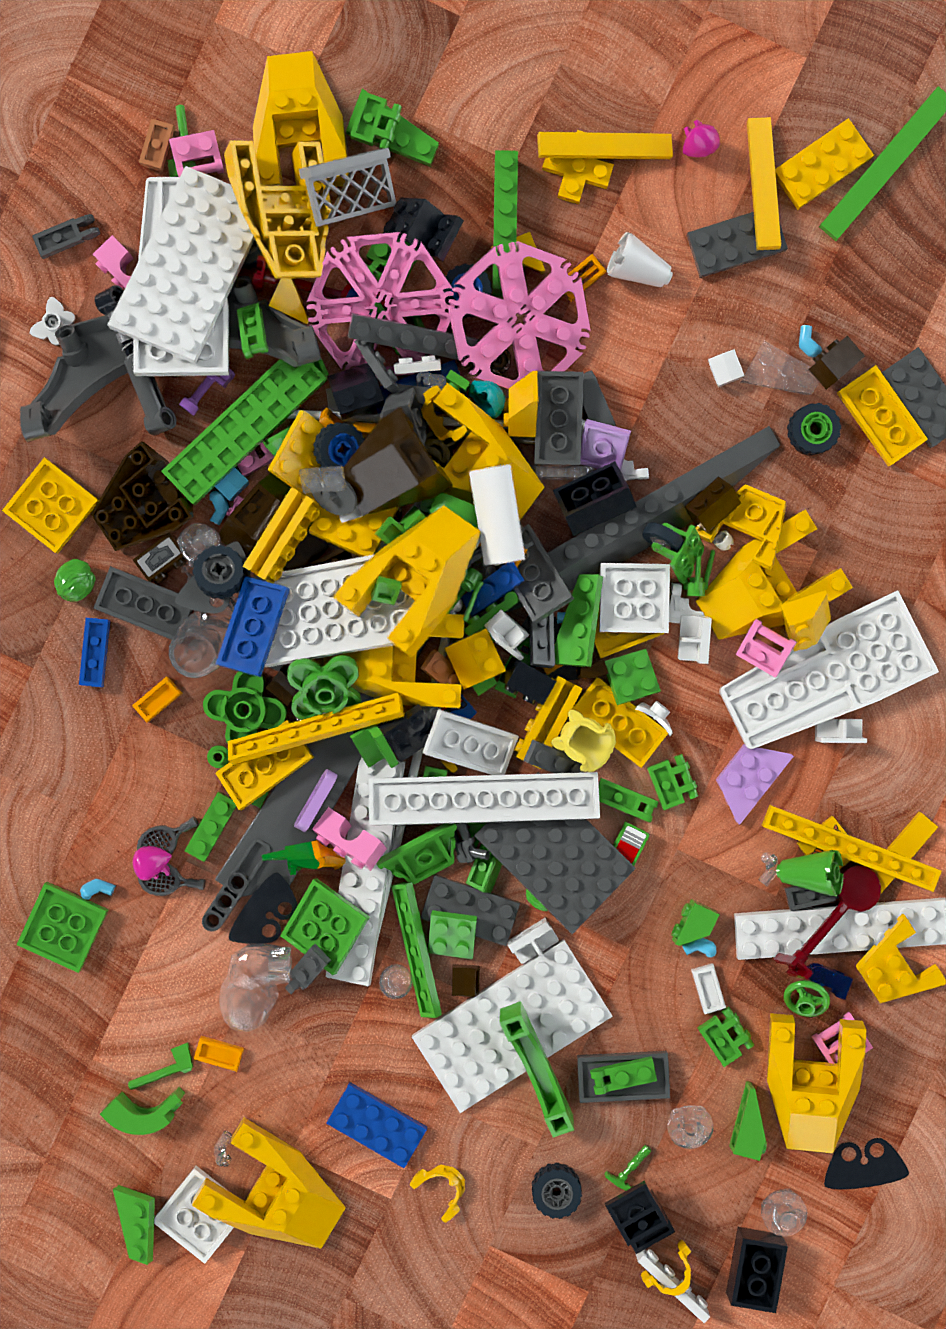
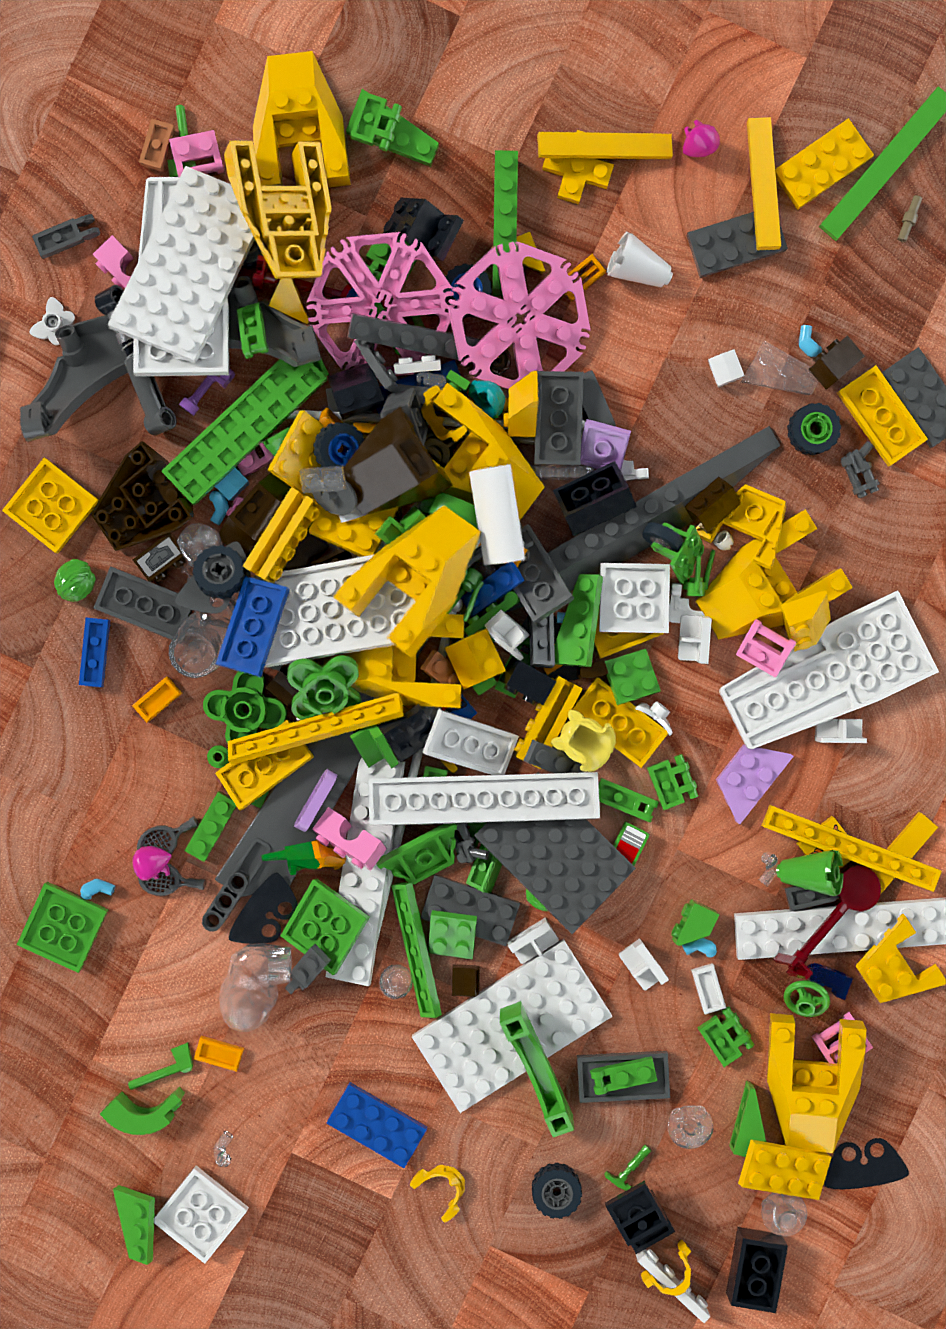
(285, 1202): yellow wedge -> none
(341, 167): light grey fence -> none
(386, 590): bright green plate -> none
(642, 965): none -> white panel
(784, 1170): none -> yellow plate
(856, 463): none -> dark grey piece
(909, 218): none -> dark tan bar

